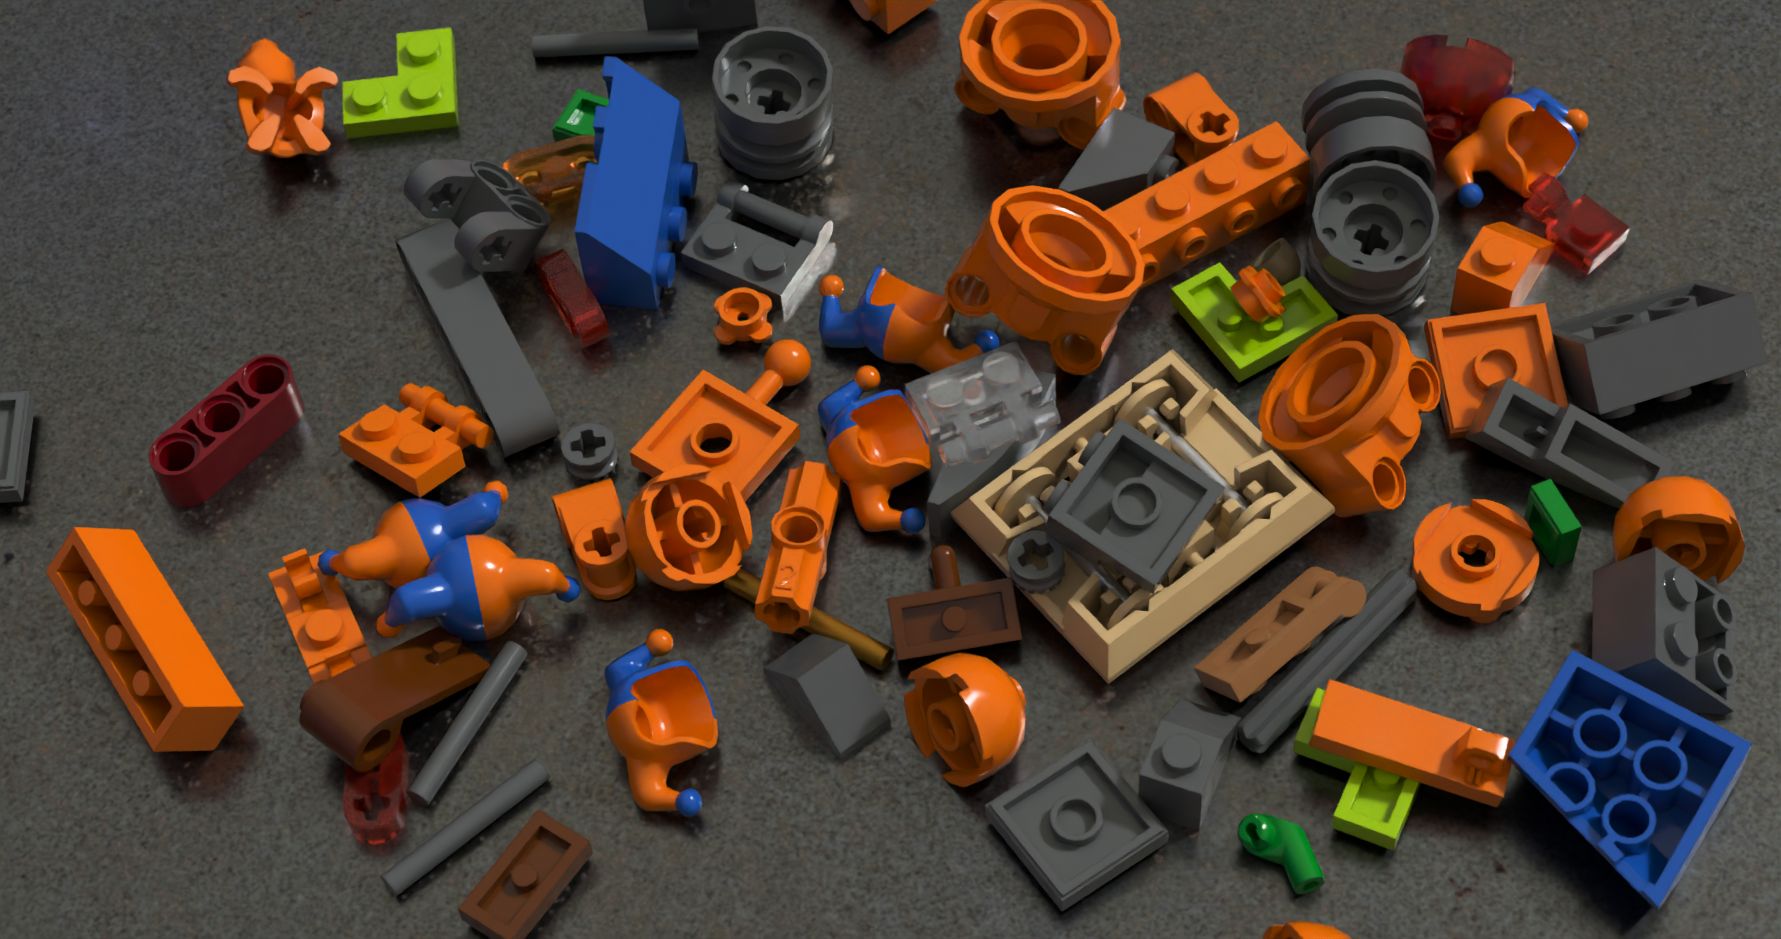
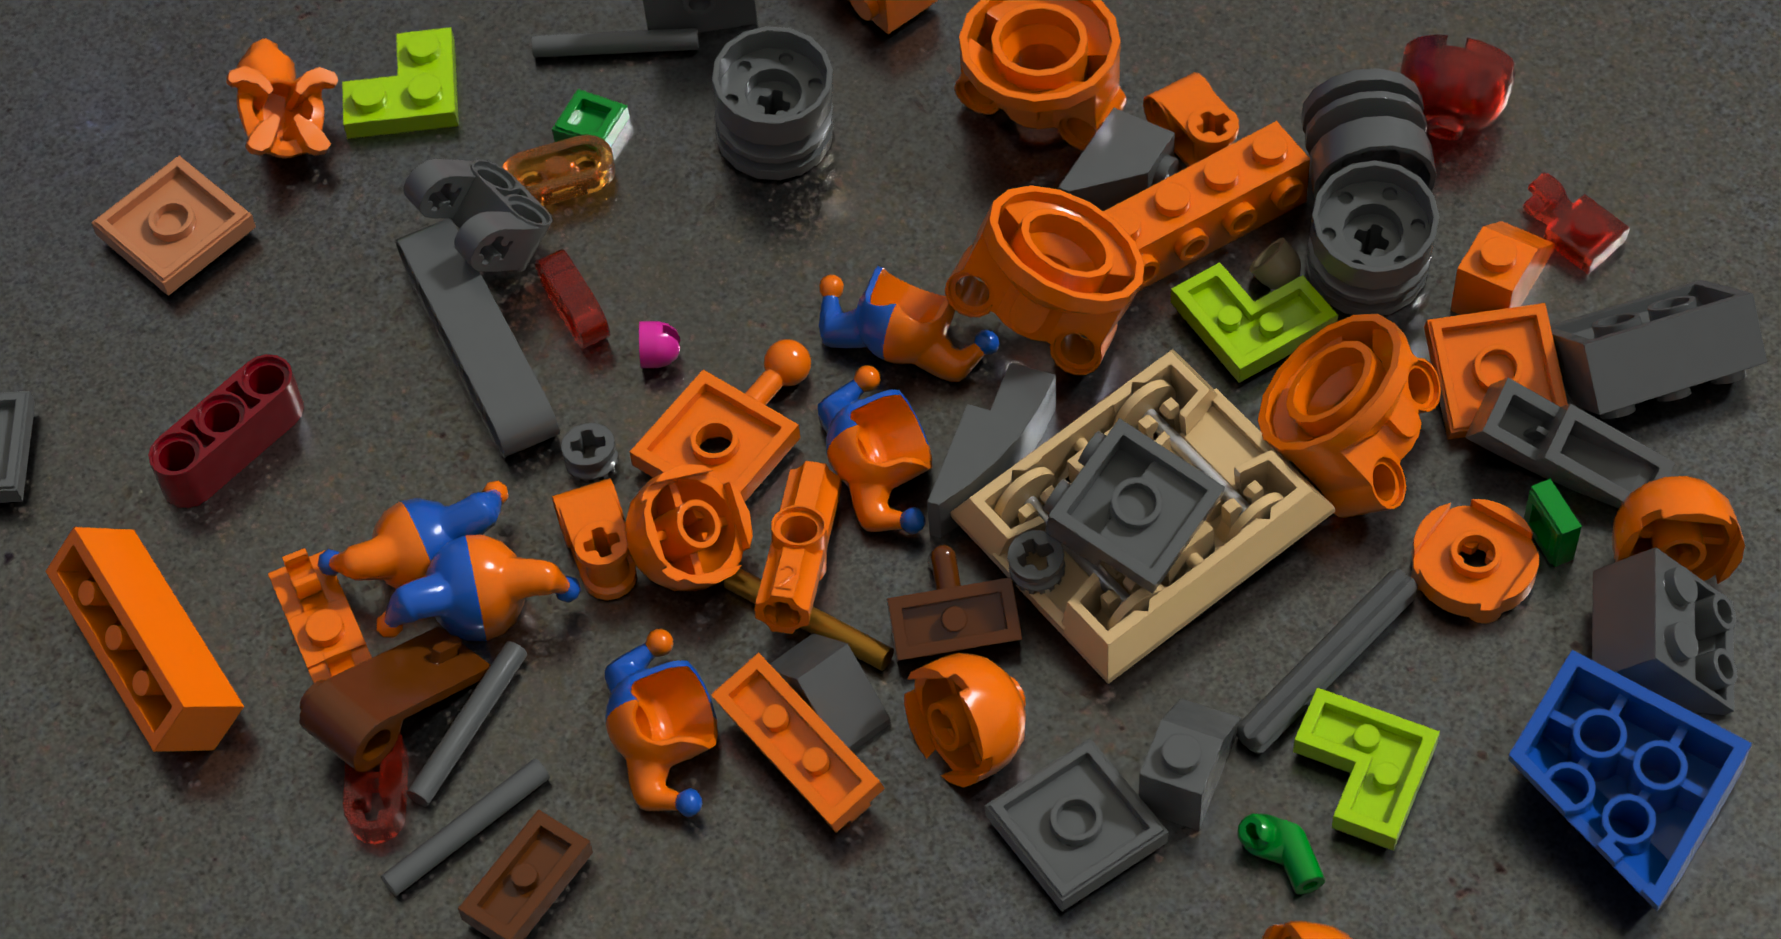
(173, 225): none -> nougat plate
(405, 448): orange plate -> none
(634, 192): blue wedge -> none
(657, 344): none -> dark pink hinge
(743, 304): orange plate -> none
(749, 258): dark grey plate -> none
(798, 742): none -> orange plate
(977, 392): clear plate -> none
(1259, 294): orange plate -> none
(1279, 632): medium nougat plate -> none
(1412, 743): orange hinge -> none
(1516, 144): orange piece -> none

